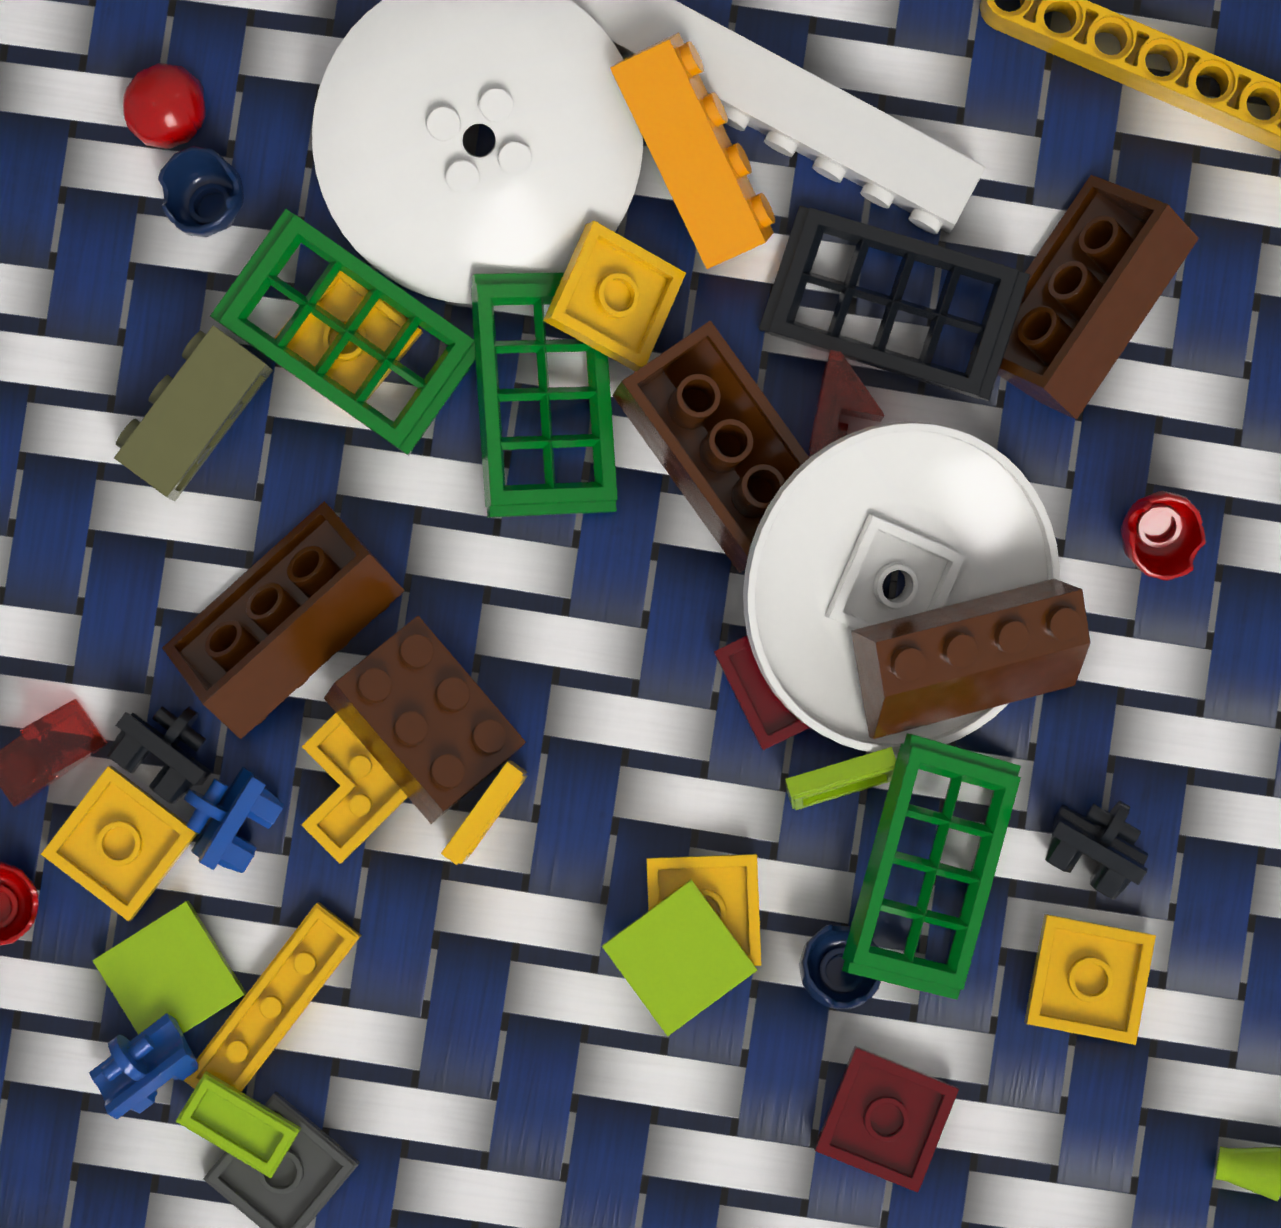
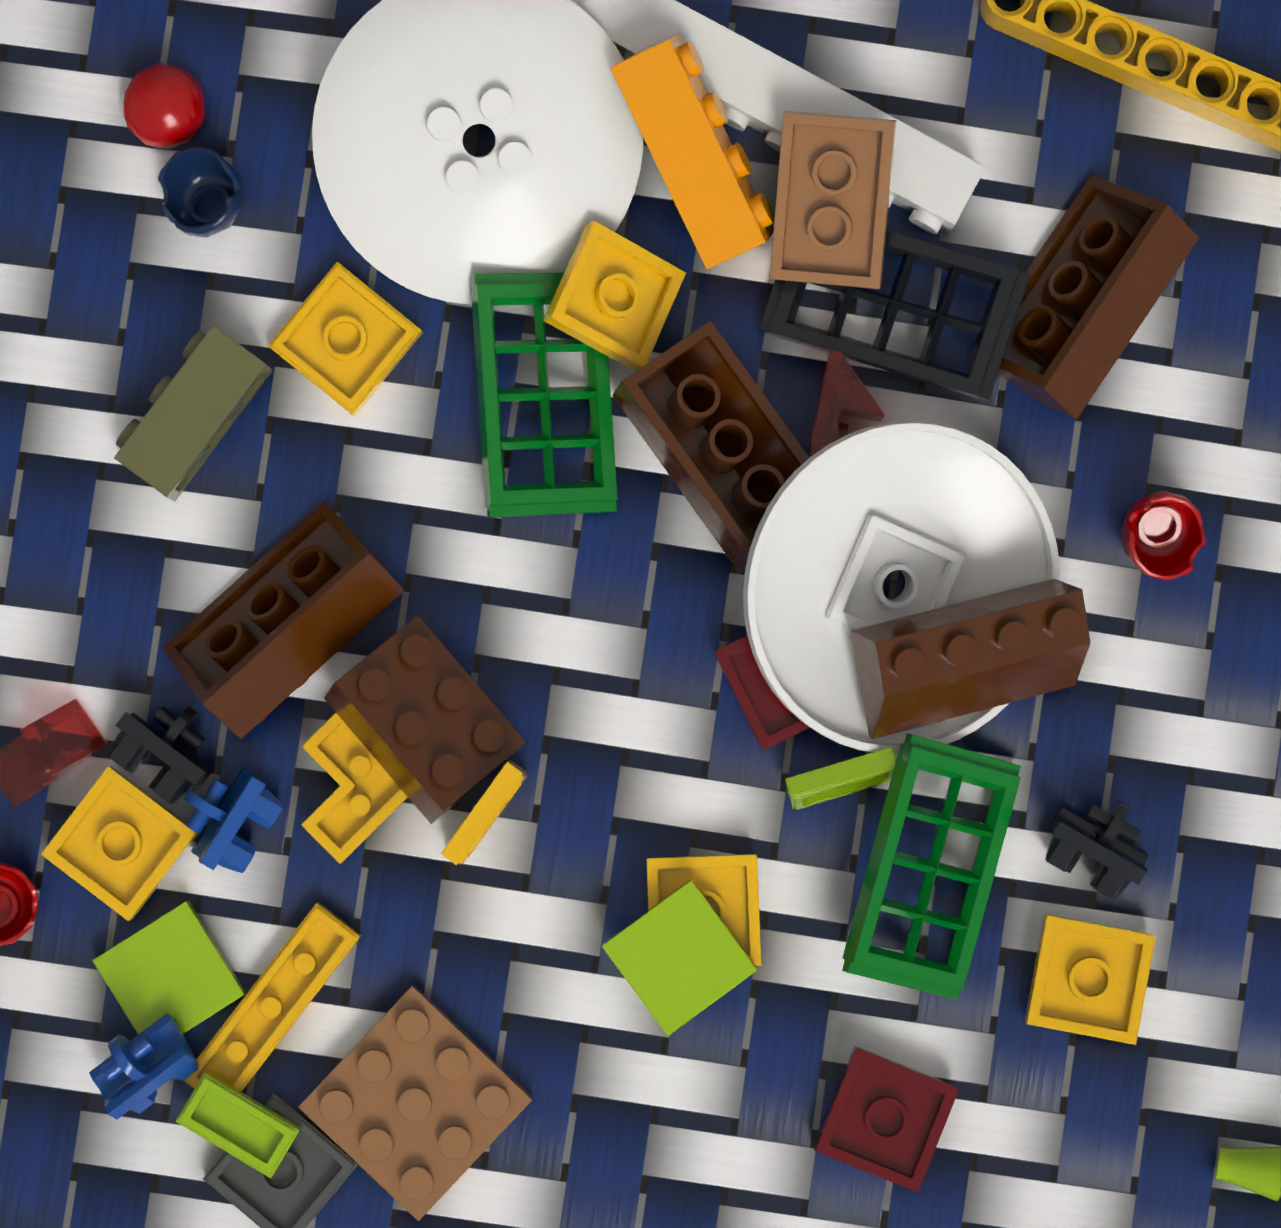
(262, 273): green piece -> none
(416, 1102): none -> medium nougat plate
(823, 974): dark blue hair -> none
(832, 199): none -> medium nougat plate

